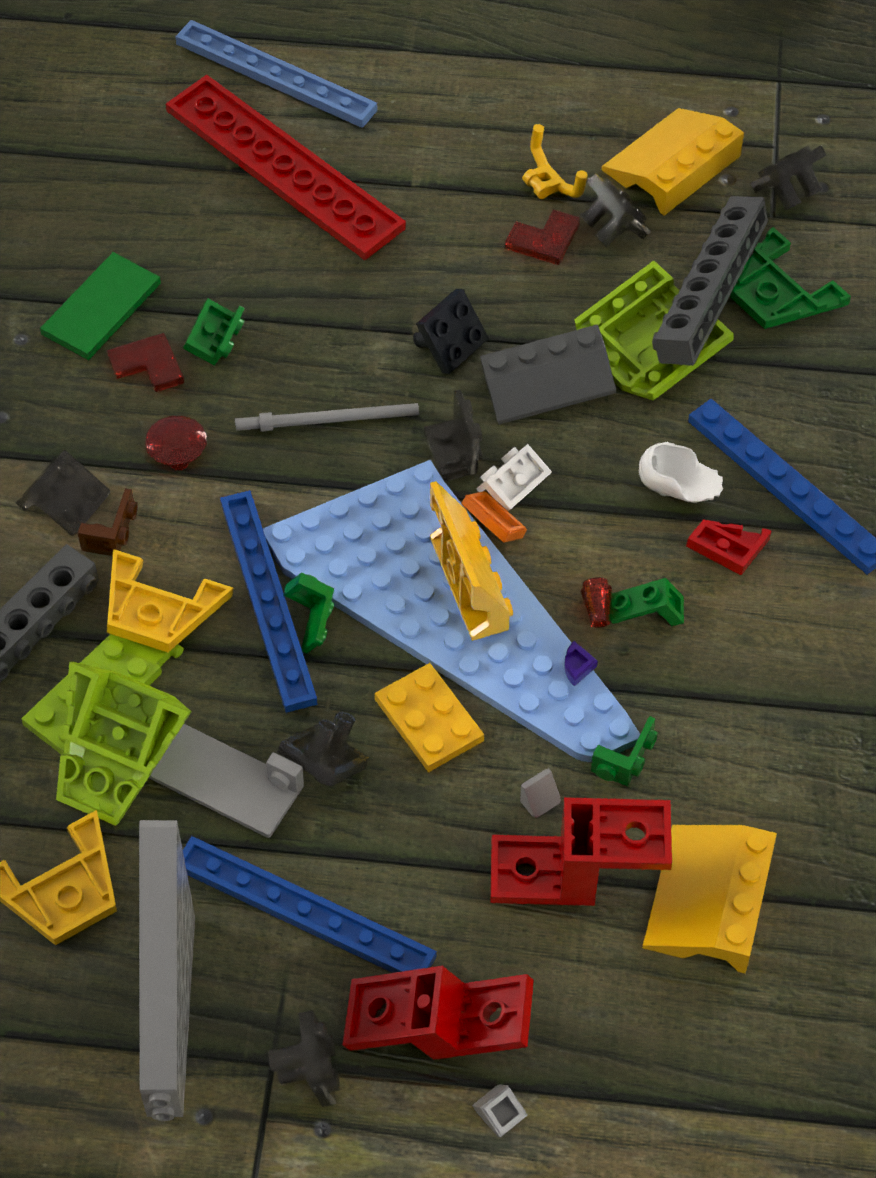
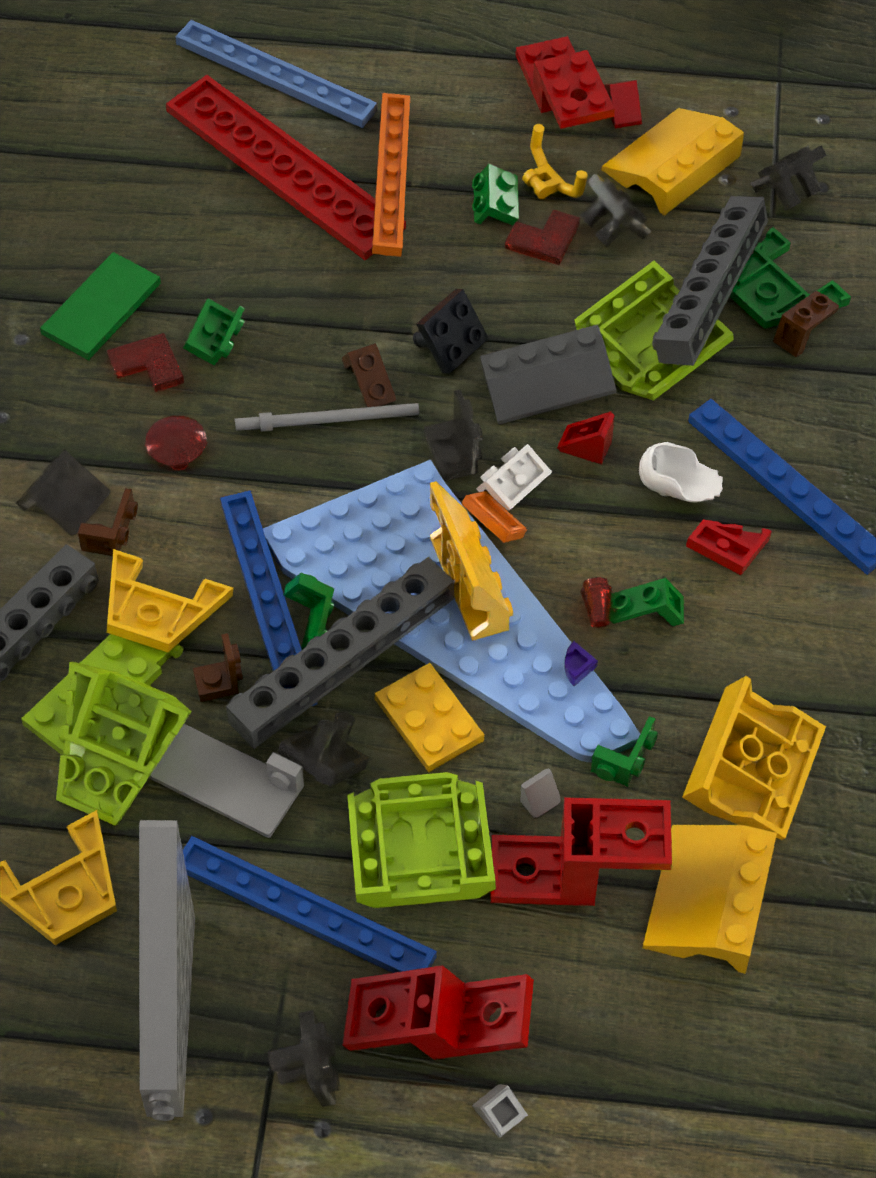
(220, 678): none -> reddish brown bracket
(259, 724): none -> dark grey brick
(370, 375): none -> reddish brown bracket
(391, 175): none -> orange plate
(420, 841): none -> lime wedge
(495, 195): none -> green bracket
(565, 82): none -> red bracket
(589, 438): none -> red slope
(626, 103): none -> red slope
(754, 760): none -> yellow piece
(801, 319): none -> reddish brown bracket

